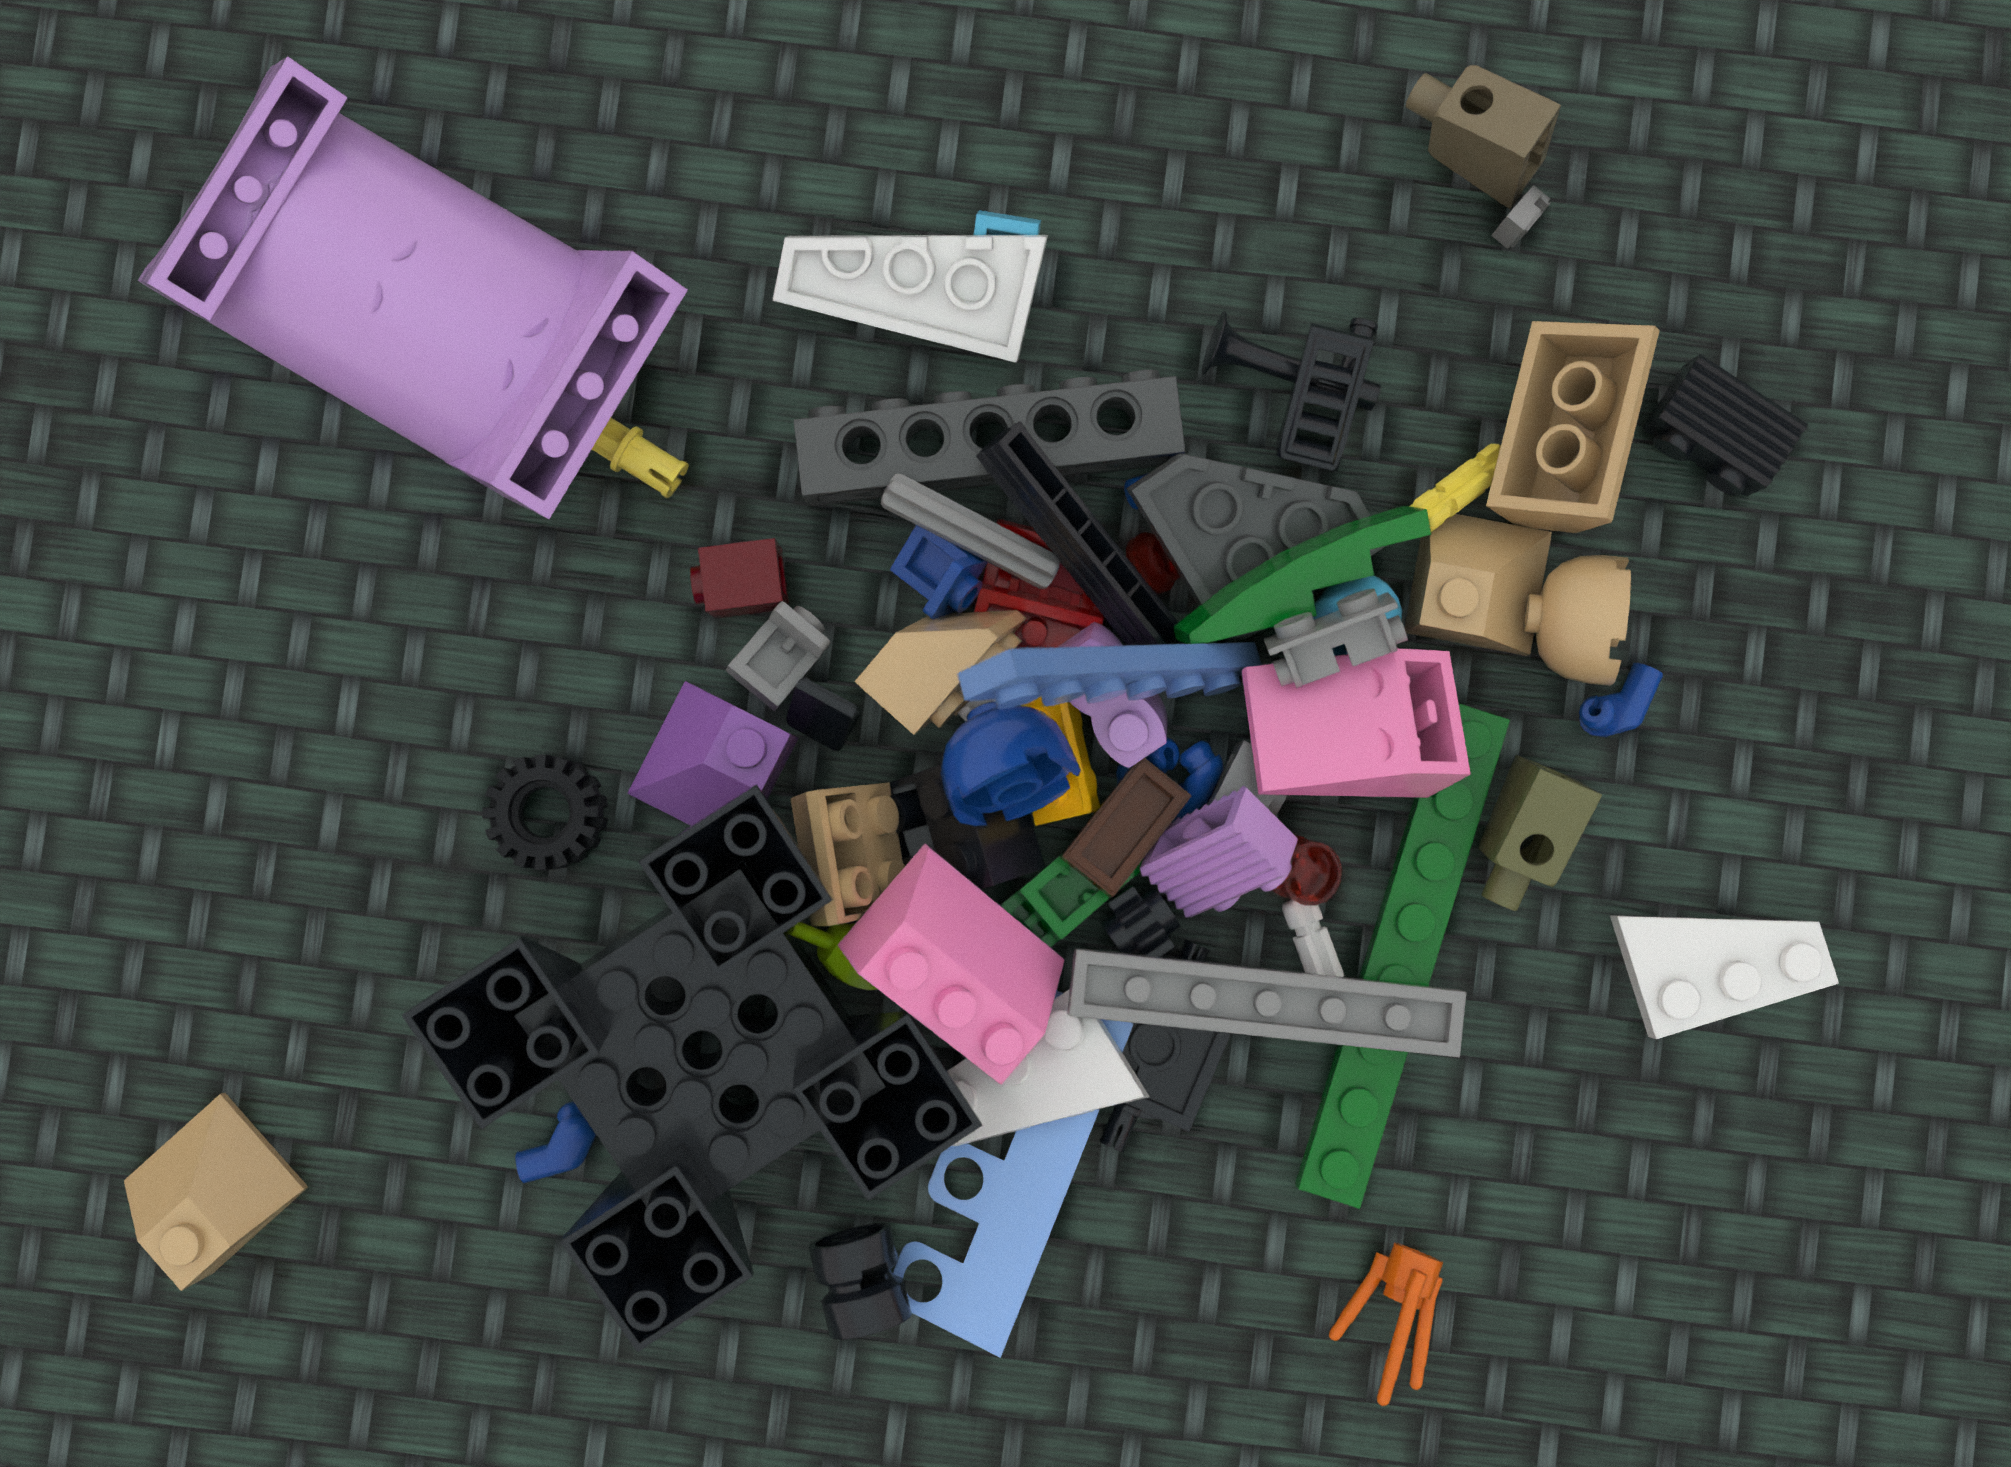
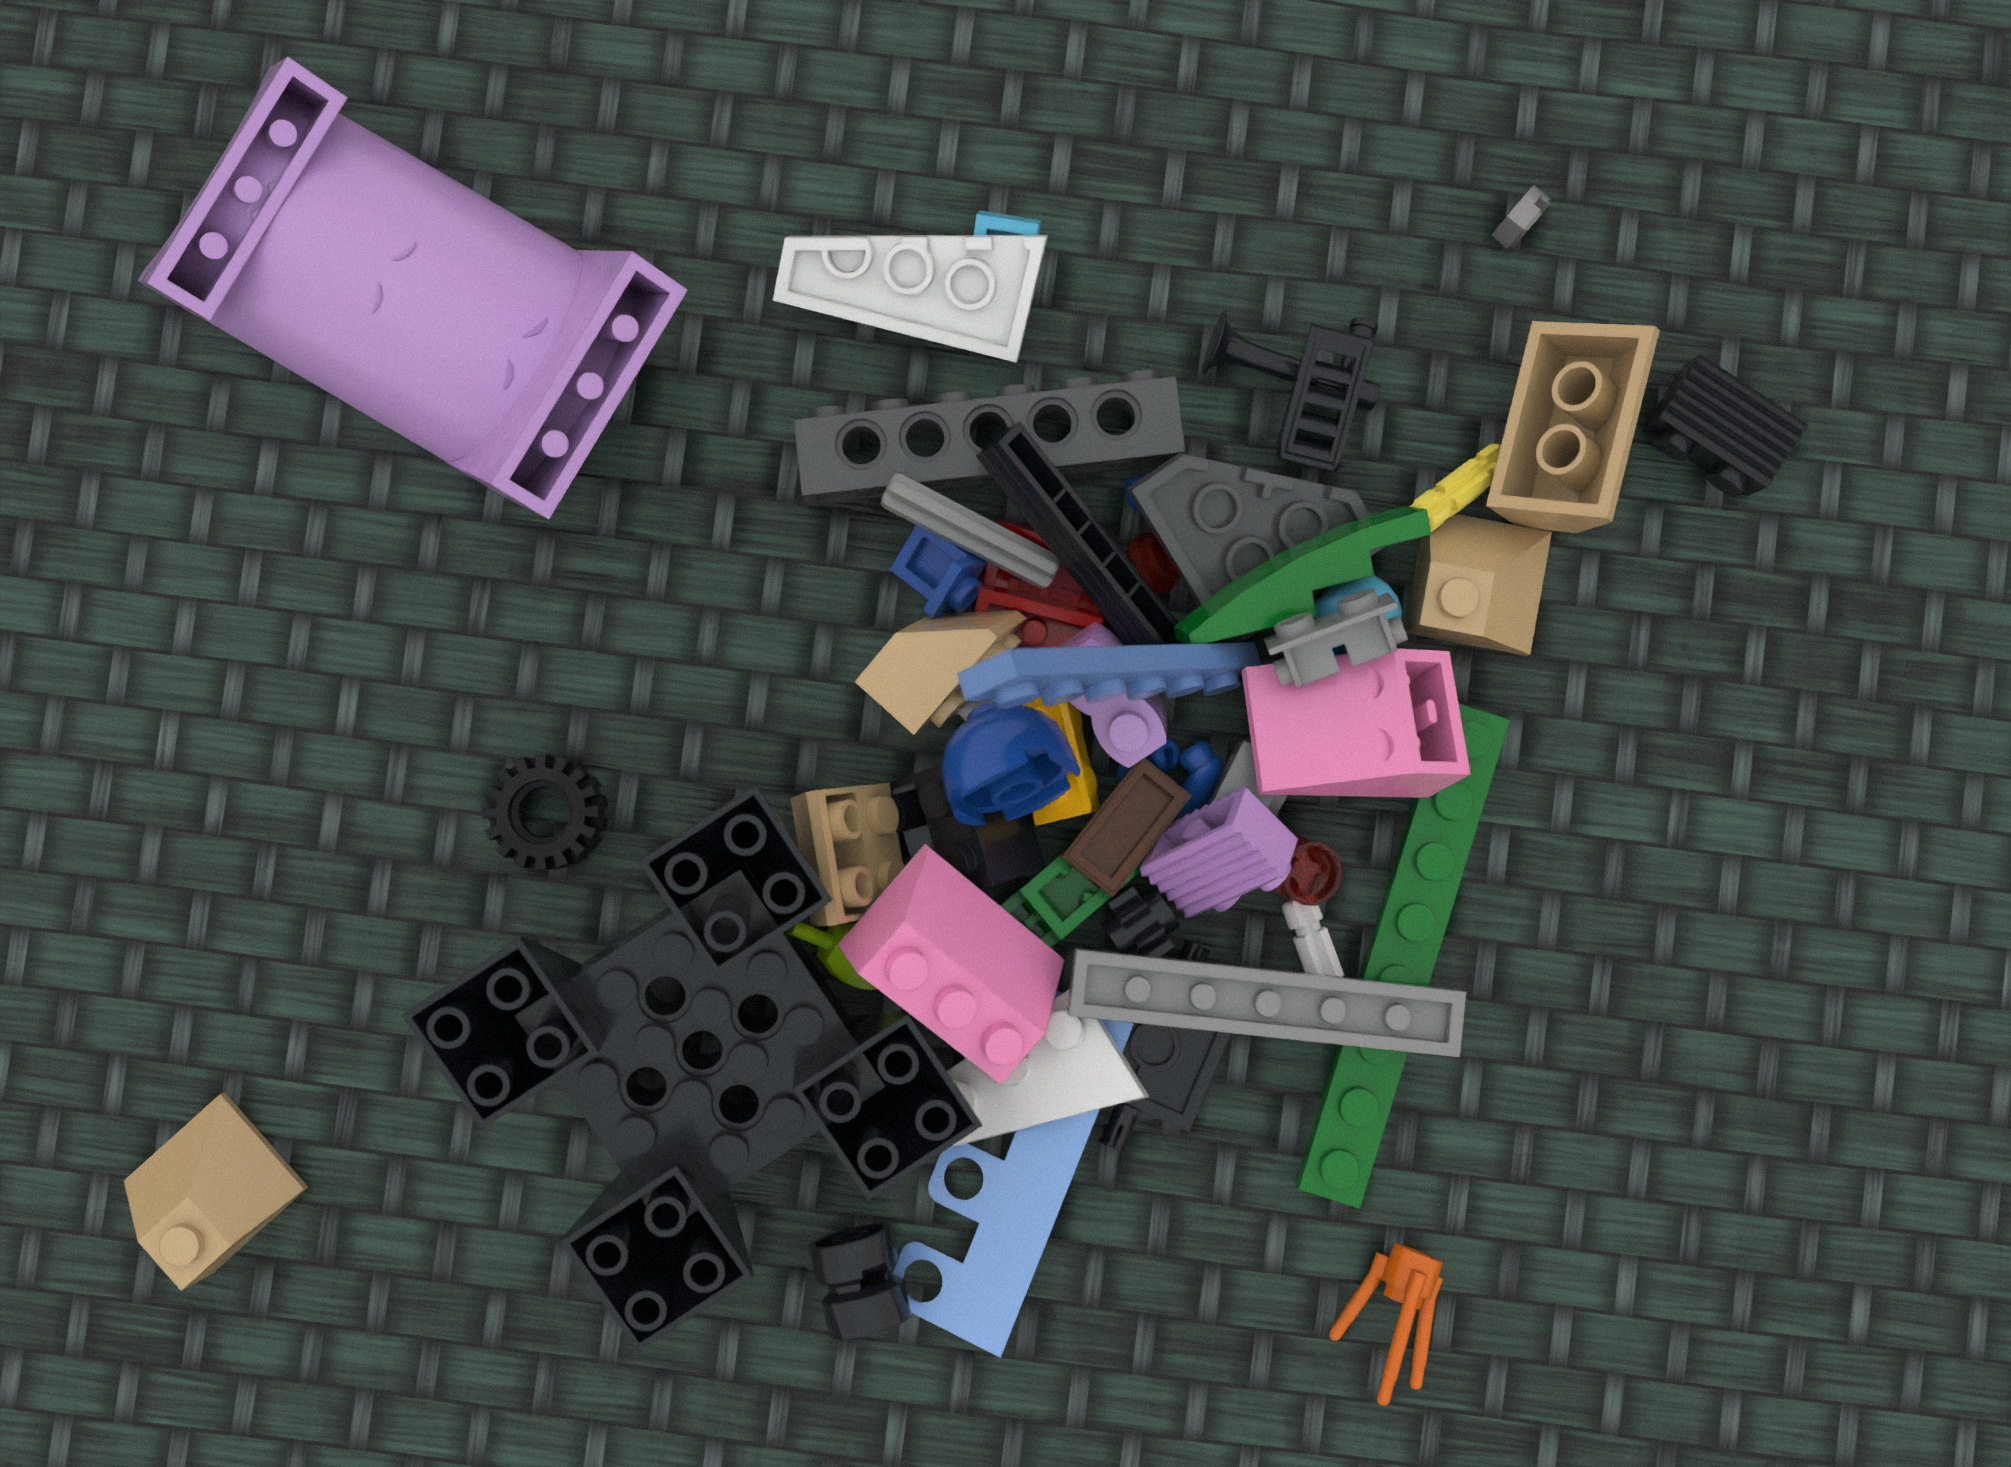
(563, 1152): blue arm -> none
(640, 457): light yellow axle -> none
(709, 756): medium lavender slope -> none
(740, 578): dark red brick -> none
(779, 654): light grey bracket -> none
(822, 714): black slope -> none
(1486, 129): dark tan torso -> none
(1540, 805): olive torso -> none
(1581, 617): tan cylinder -> none
(1624, 709): blue arm -> none
(1718, 968): white wing -> none

